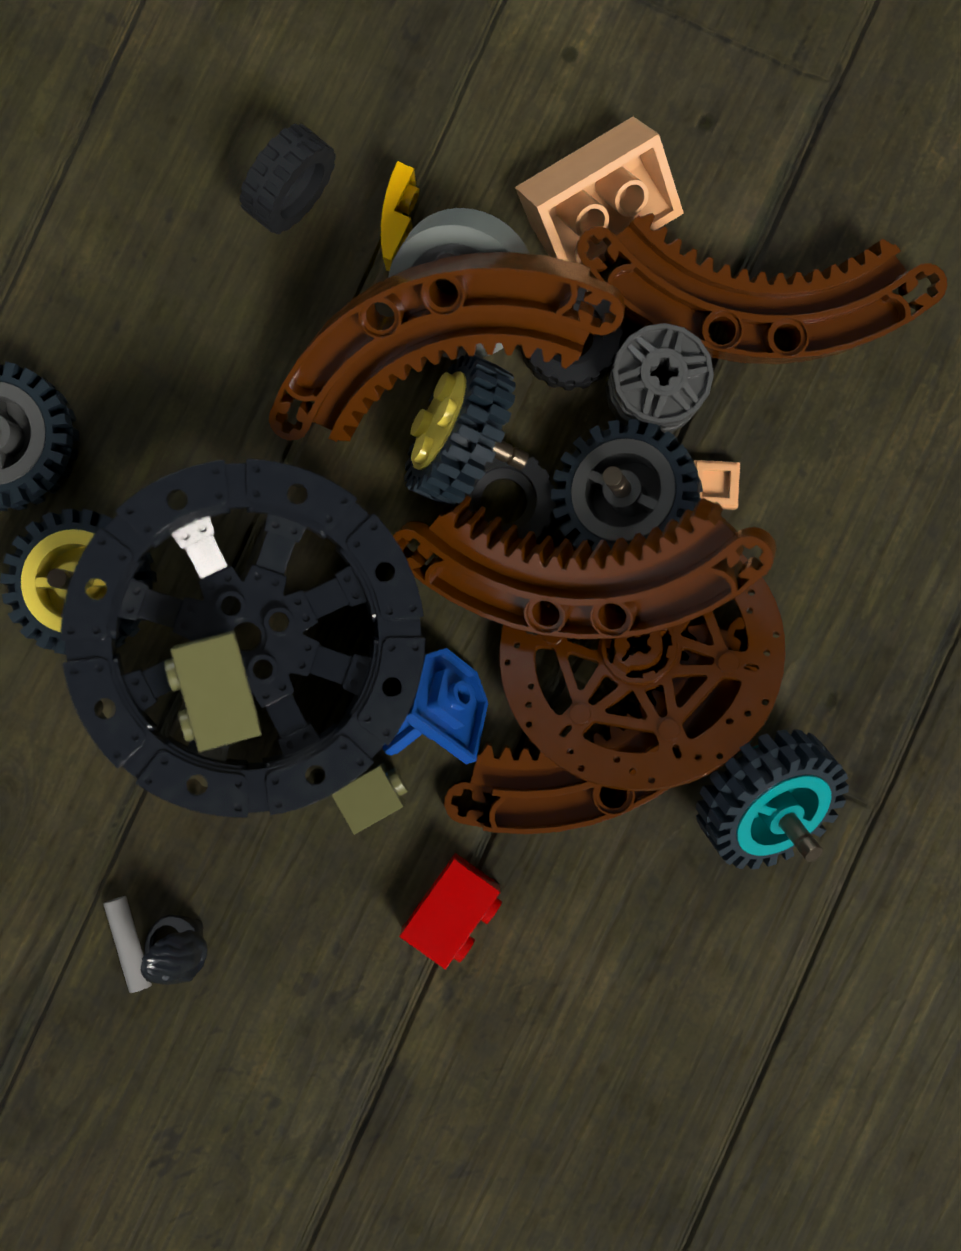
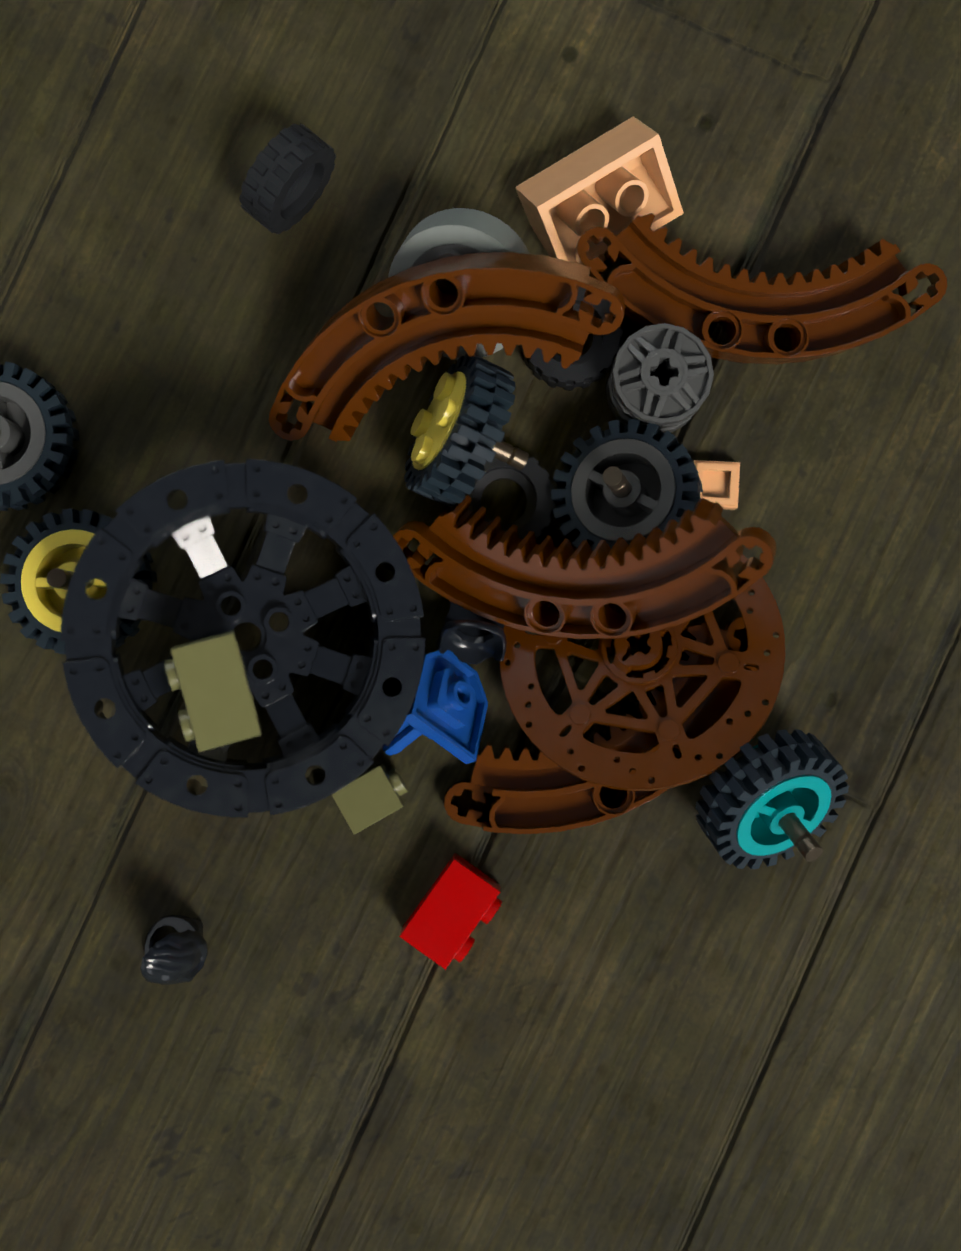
(126, 942): light grey piece -> none
(399, 198): yellow slope -> none
(471, 636): none -> black piece

